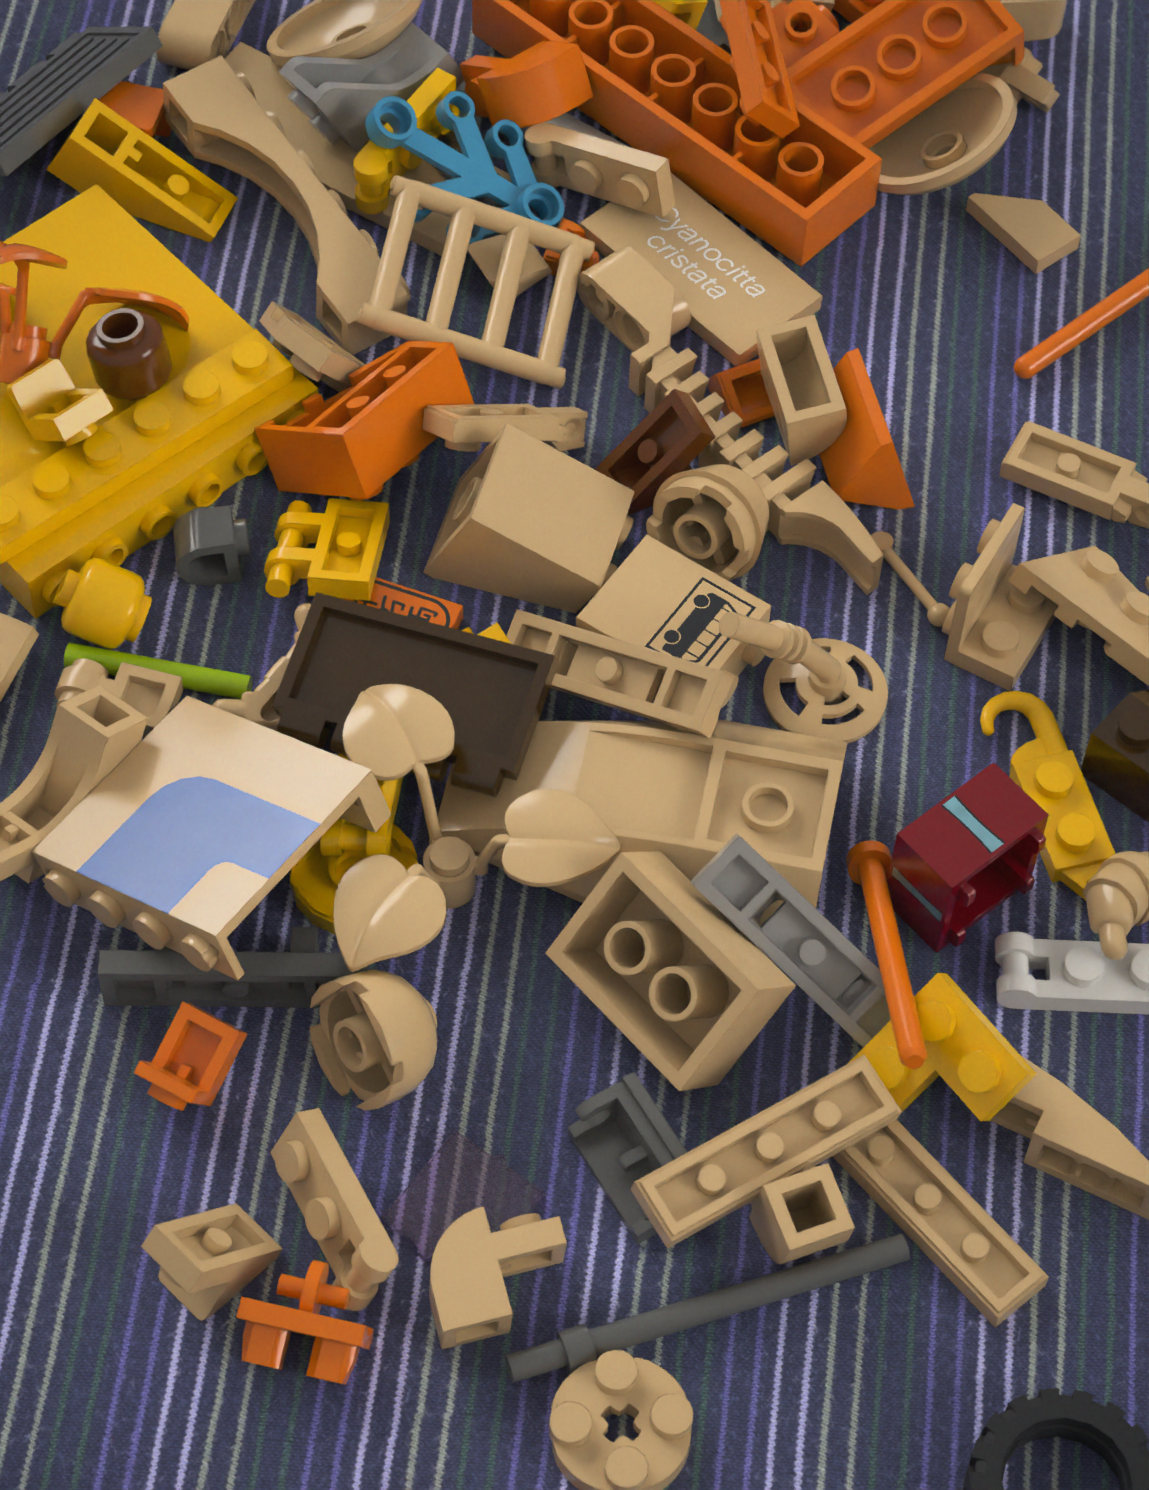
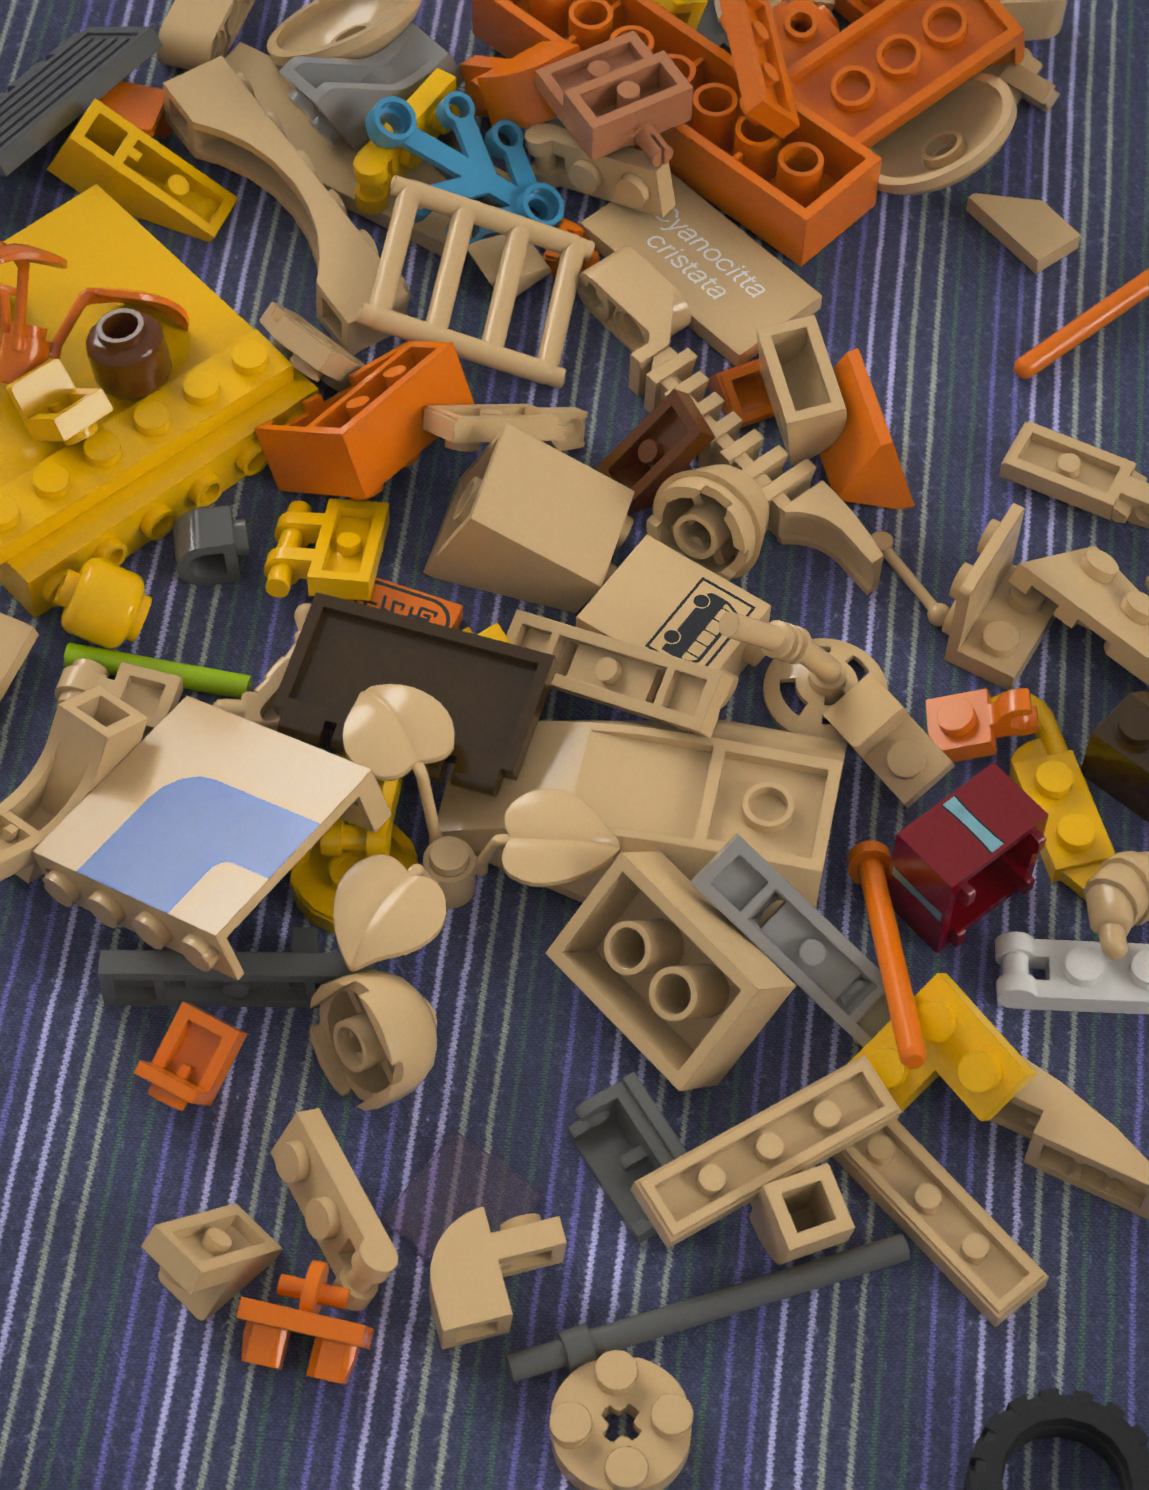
(618, 97): none -> nougat plate
(888, 740): none -> tan slope
(970, 721): none -> orange plate

